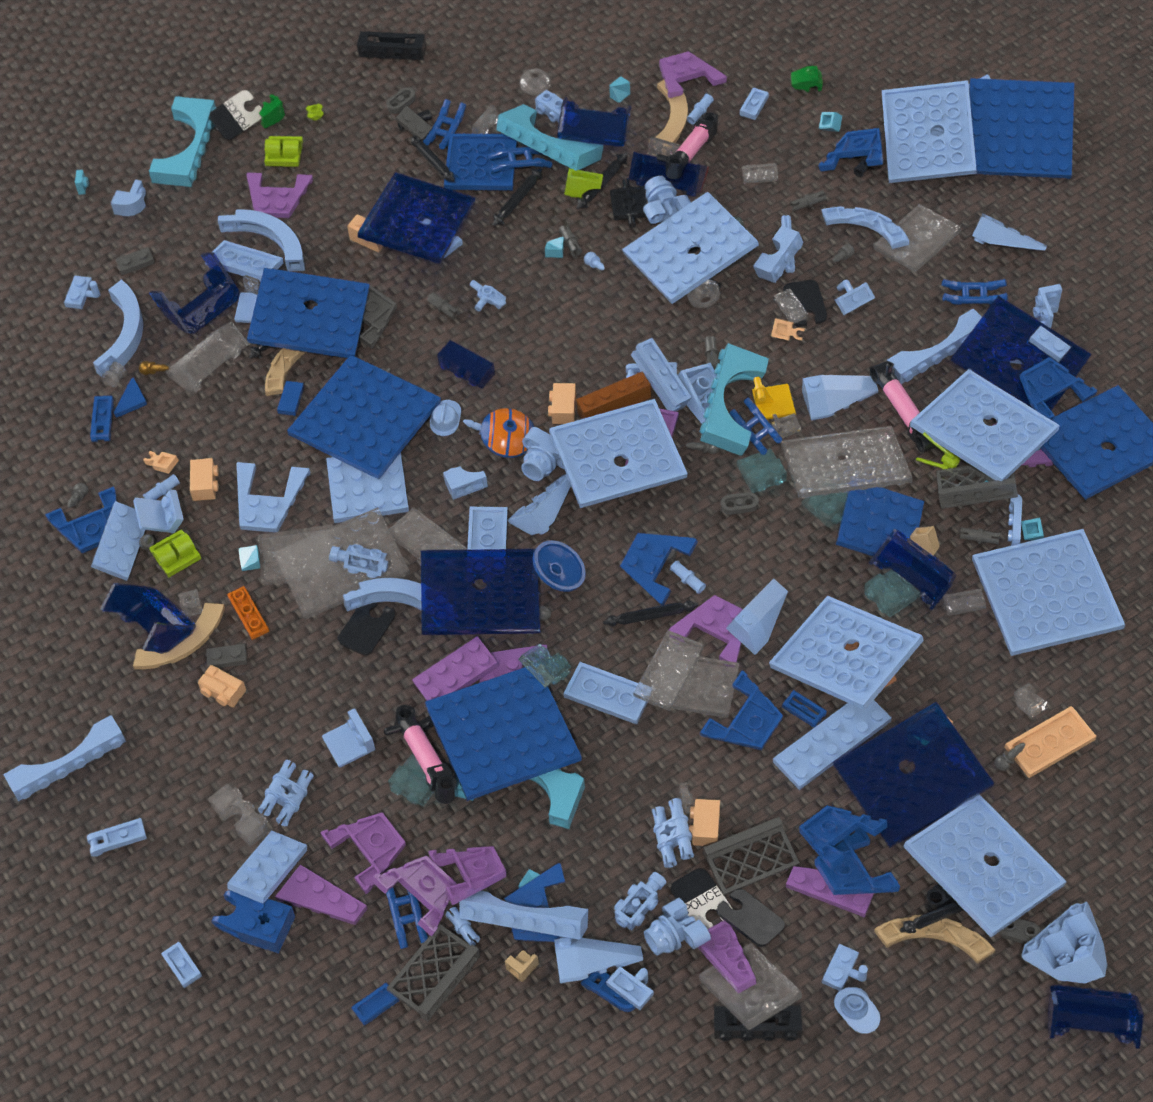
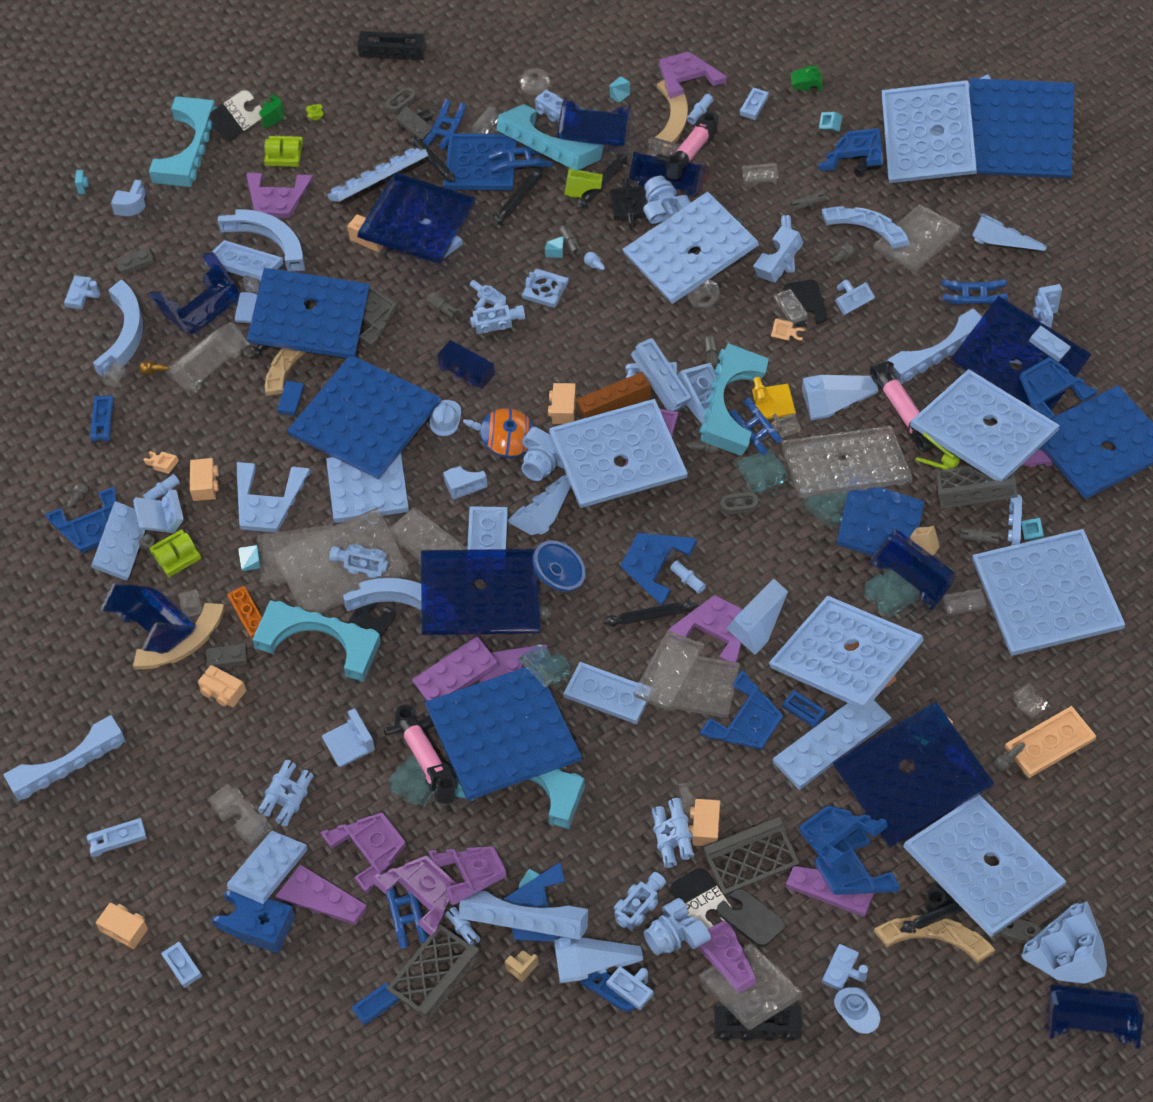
(122, 925): none -> light nougat brick
(130, 400): blue tile -> none
(283, 621): none -> medium azure arch
(382, 171): none -> light blue plate
(495, 318): none -> light blue brick
(541, 299): none -> light blue piece

